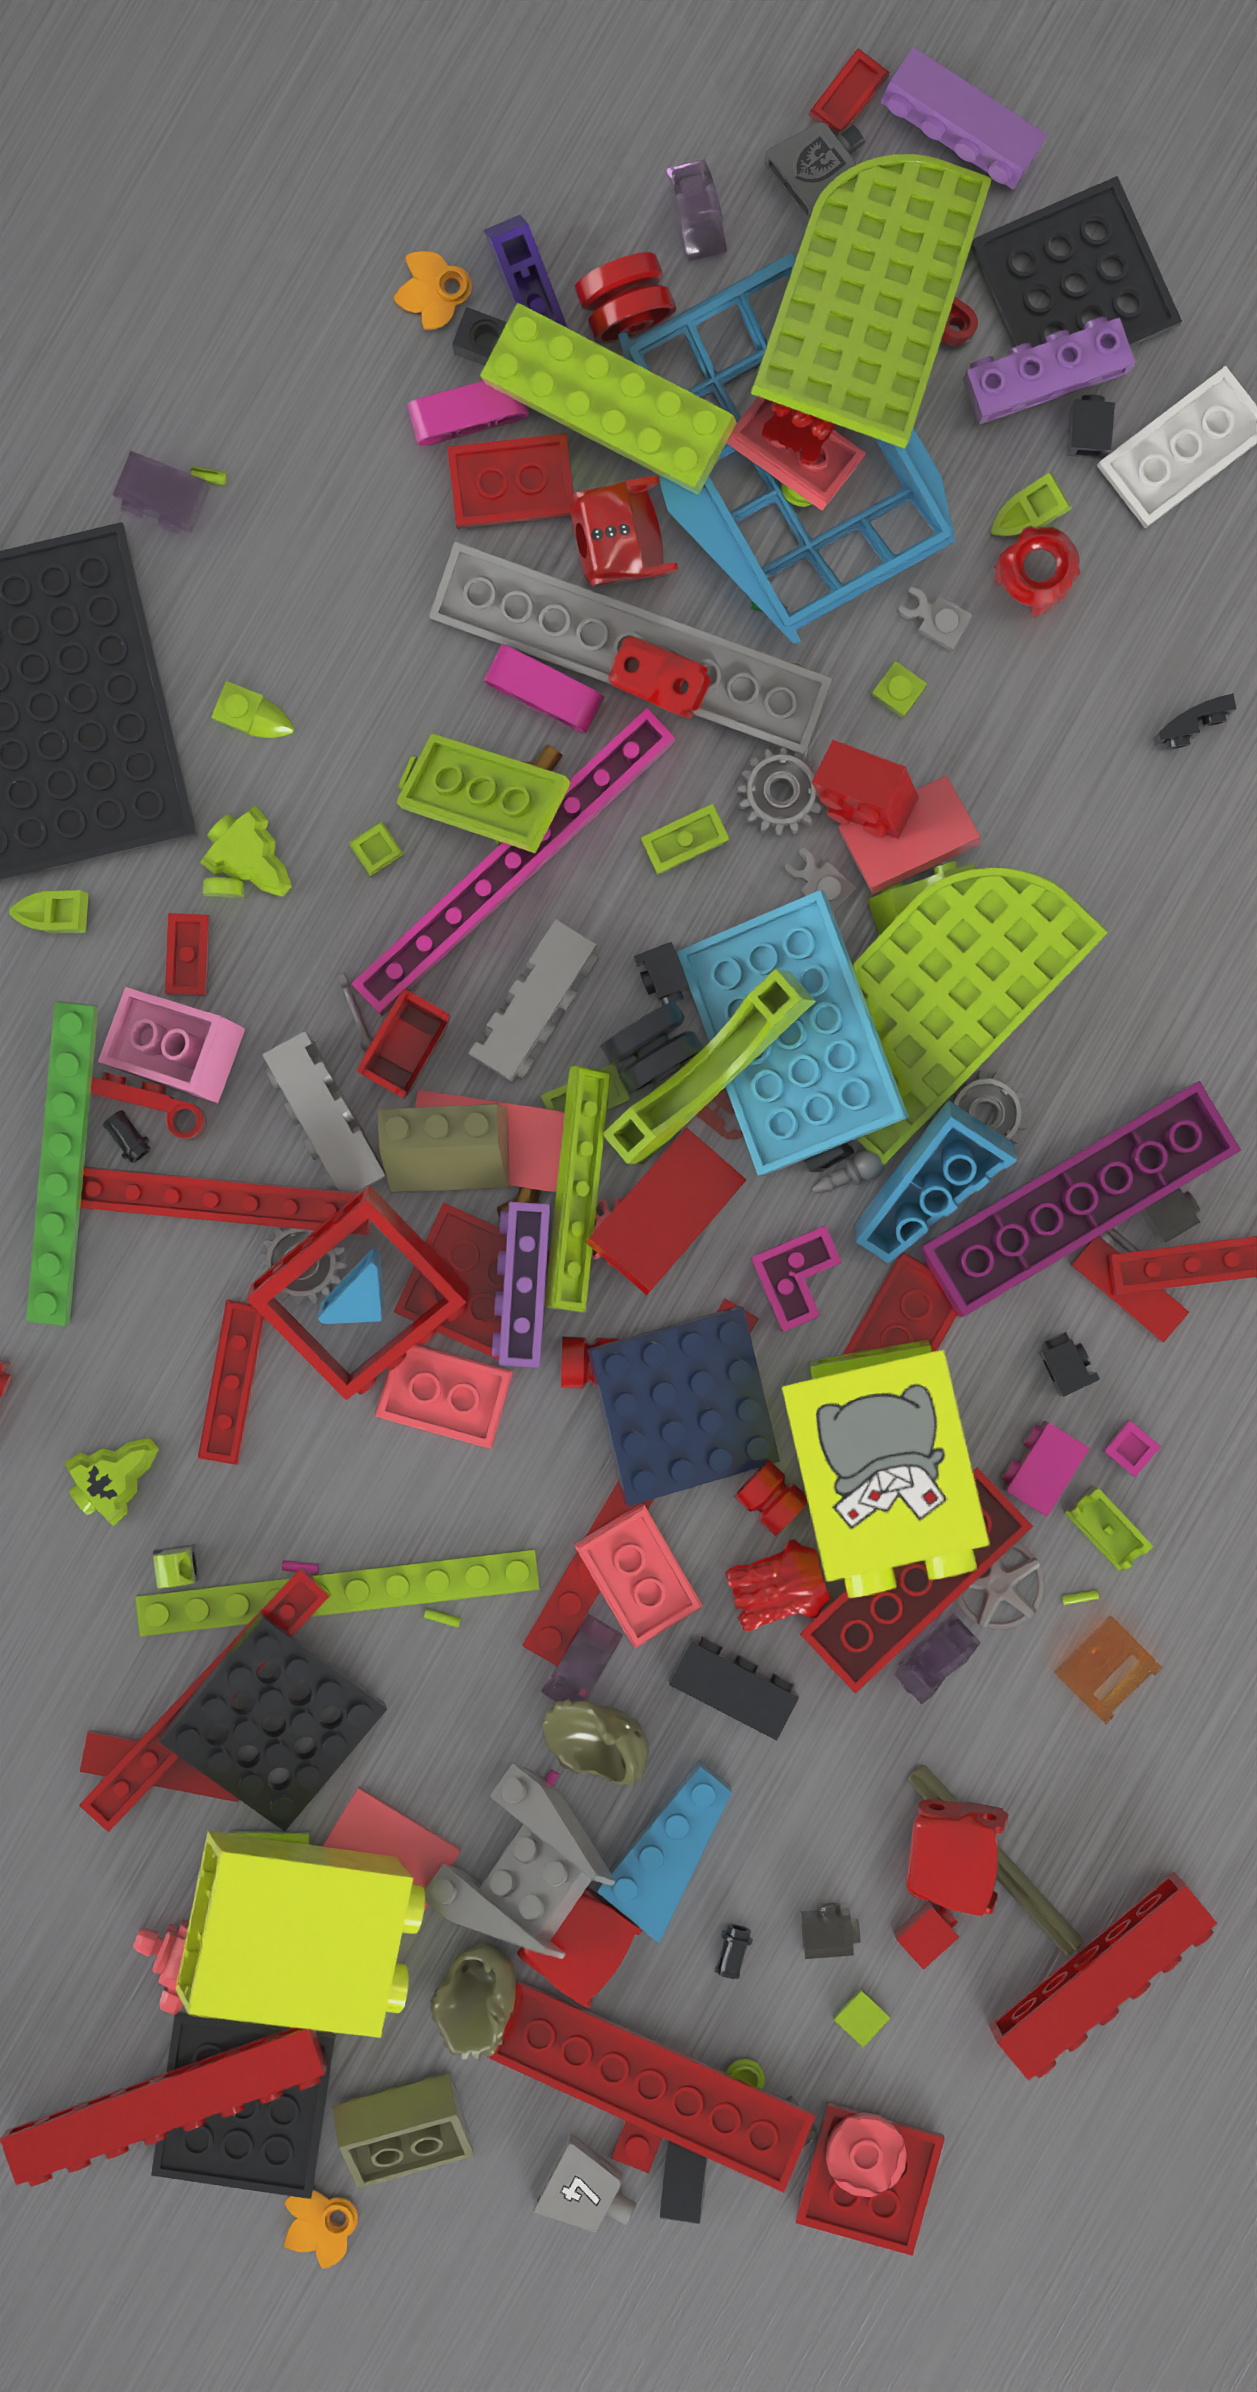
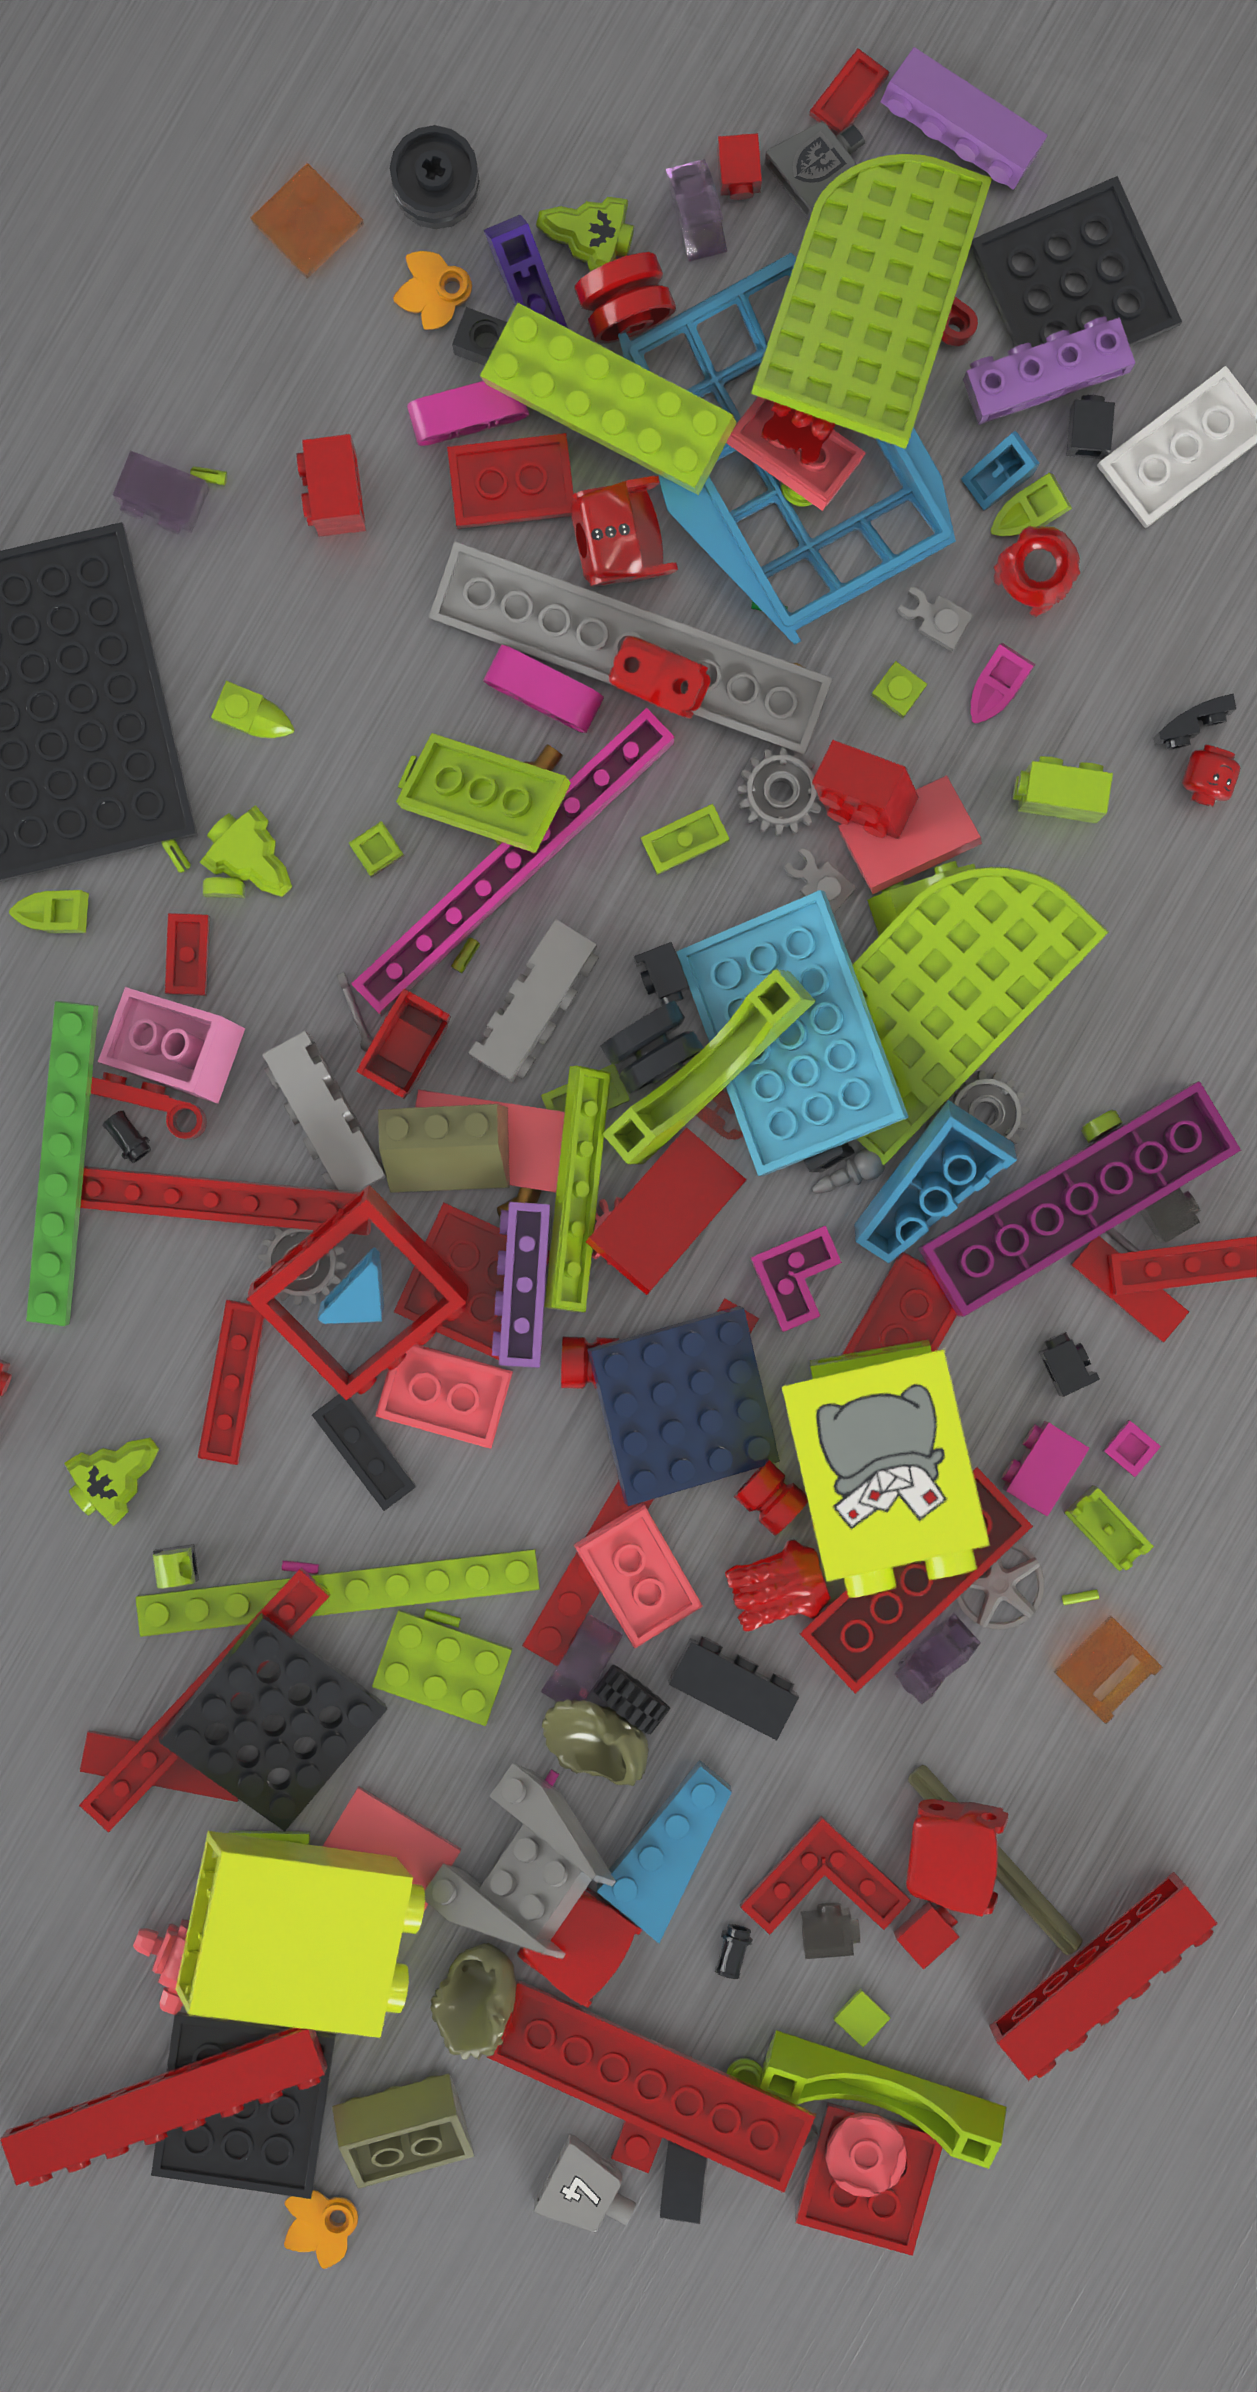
(167, 846): none -> lime piece
(307, 220): none -> clear orange plate
(333, 485): none -> red brick
(364, 1451): none -> black plate
(441, 154): none -> black wheel
(442, 1667): none -> lime plate
(465, 955): none -> lime piece
(592, 232): none -> lime rock
(631, 1699): none -> black tyre
(739, 165): none -> red brick
(818, 1854): none -> red plate
(958, 2121): none -> lime arch
(999, 683): none -> dark pink plate
(1001, 471): none -> dark azure slope
(1063, 790): none -> lime brick
(1101, 1126): none -> lime tile
(1211, 775): none -> red head

